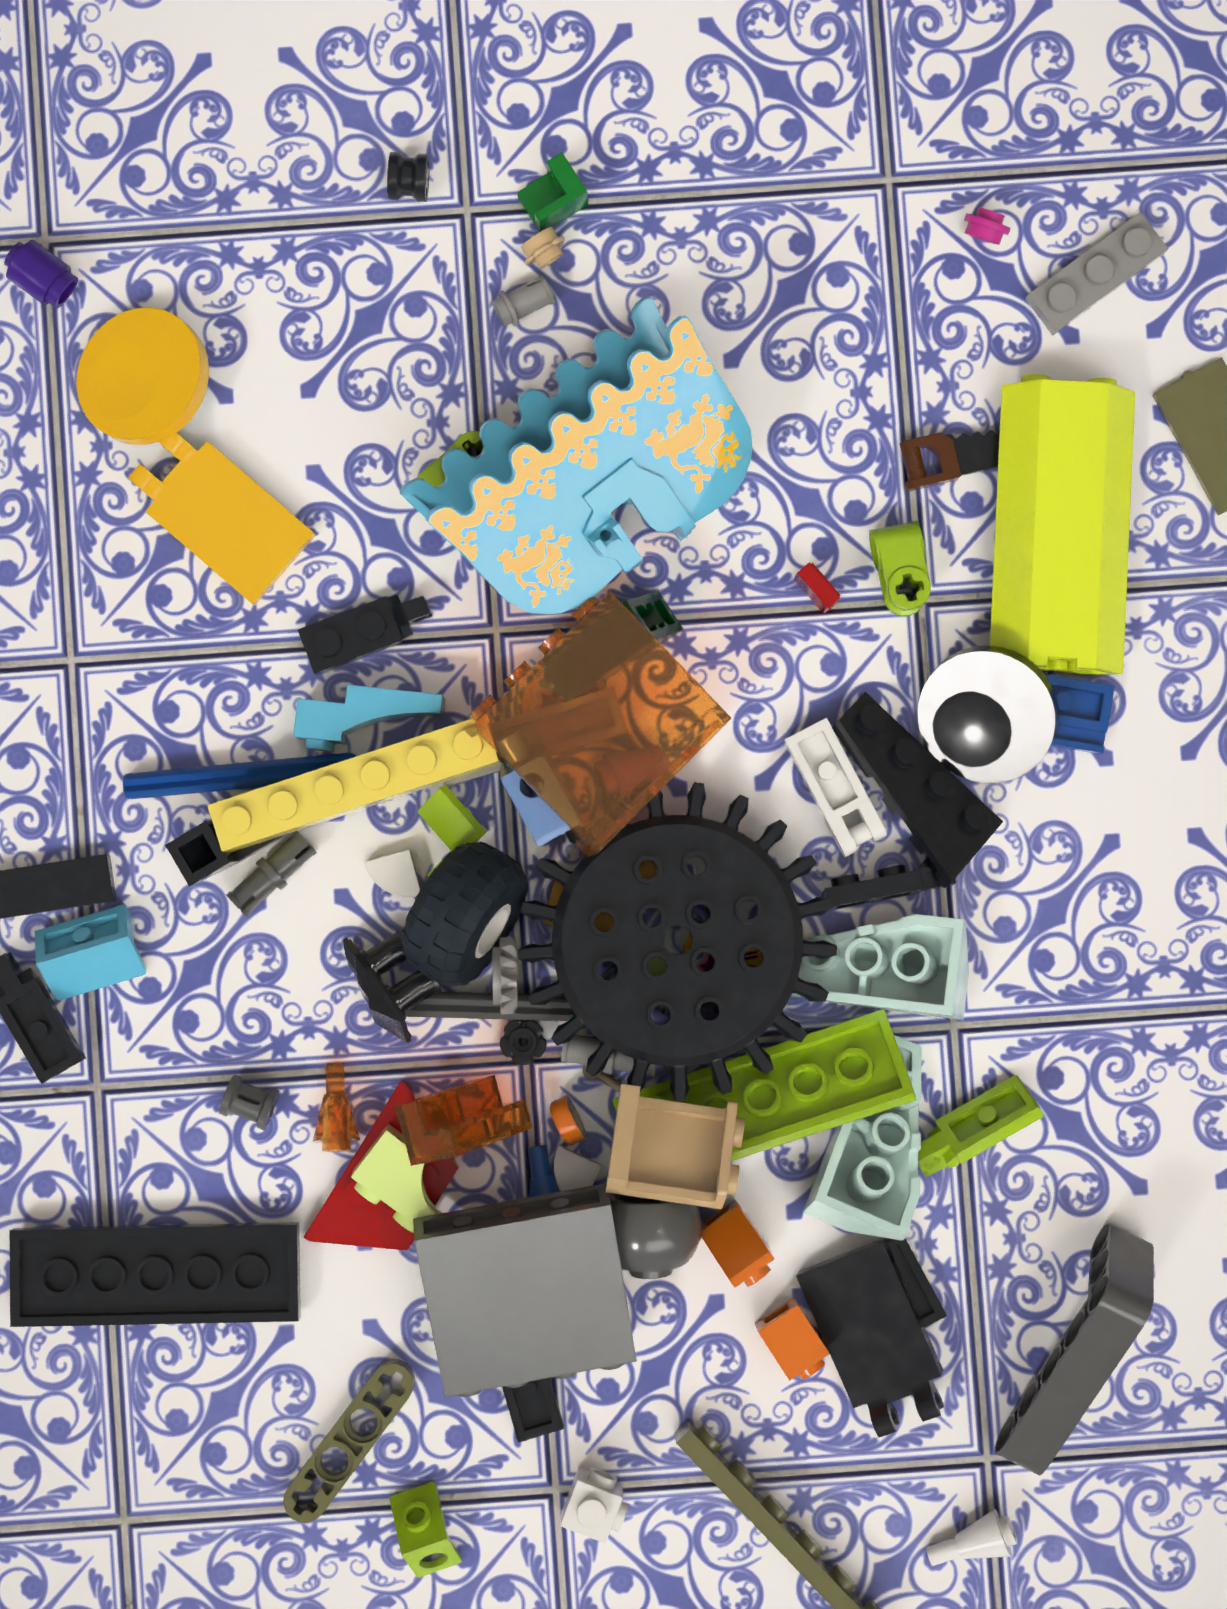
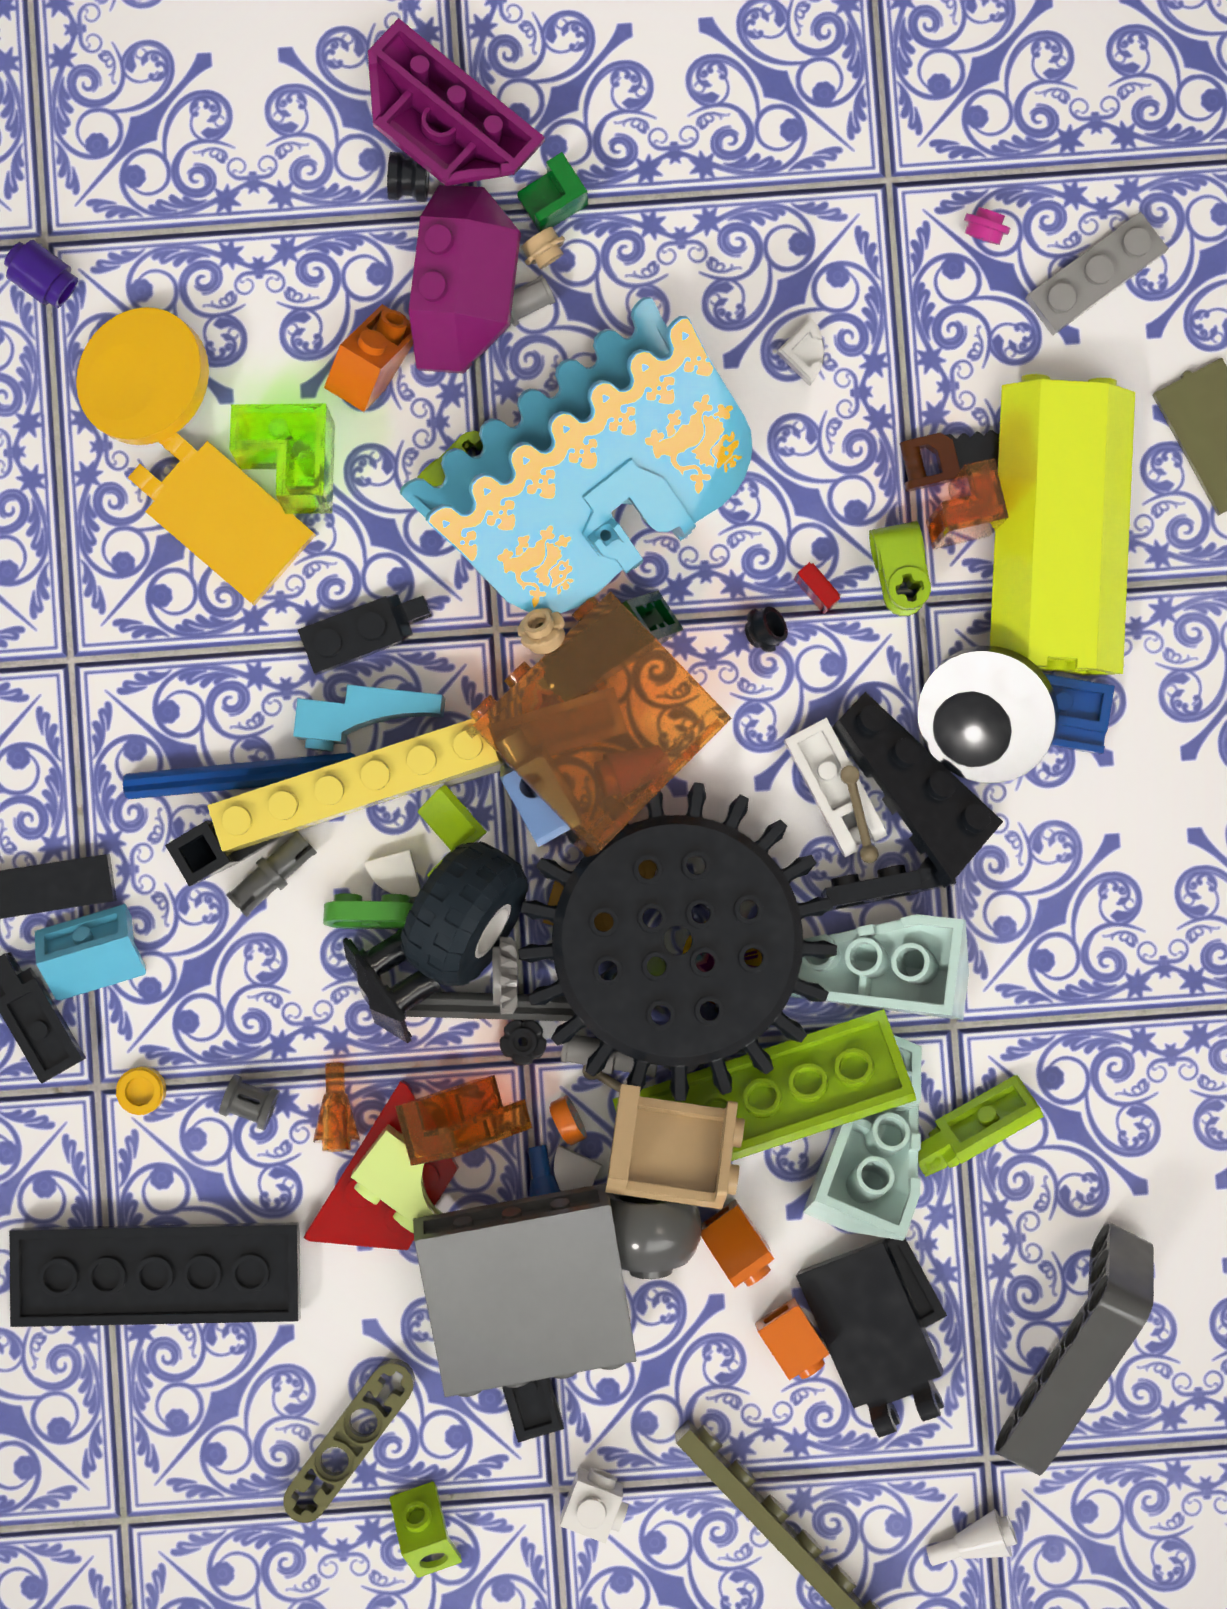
(141, 1090): none -> yellow tile
(295, 443): none -> clear neon green brick
(351, 912): none -> bright green plate
(370, 358): none -> orange slope
(443, 113): none -> magenta wedge
(461, 278): none -> magenta wedge
(542, 630): none -> tan plate
(766, 628): none -> black plate
(804, 351): none -> white tile
(849, 776): none -> dark tan hinge
(974, 508): none -> clear orange piece

